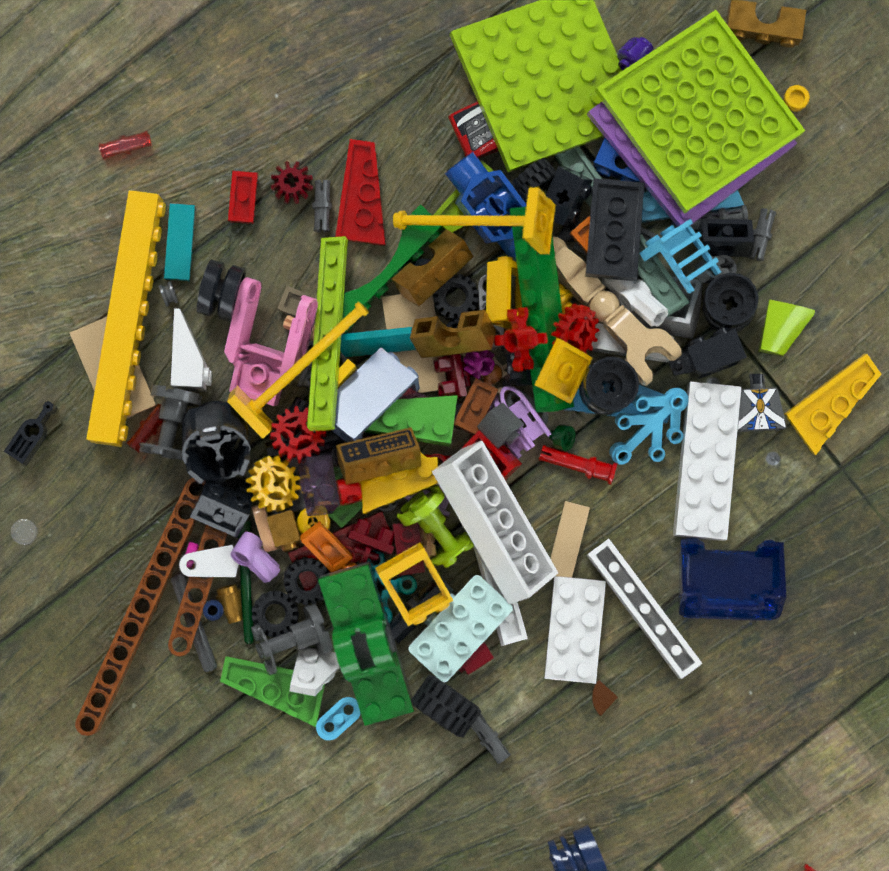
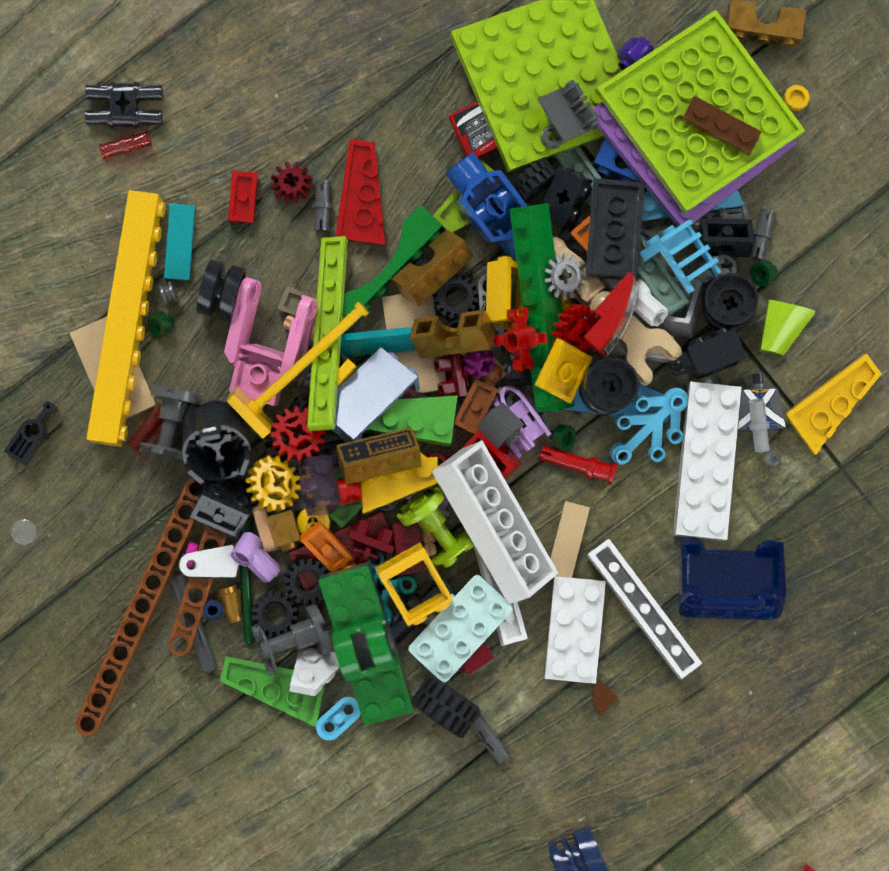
(132, 114): none -> black pin
(160, 324): none -> dark green tile
(188, 365): white slope -> none
(536, 222): yellow tile -> none
(545, 140): none -> dark grey bush
(569, 112): none -> dark grey hinge
(571, 282): none -> light grey gear
(614, 316): none -> red slope
(721, 125): none -> reddish brown plate
(759, 425): none -> light grey pin
(763, 273): none -> dark green tile

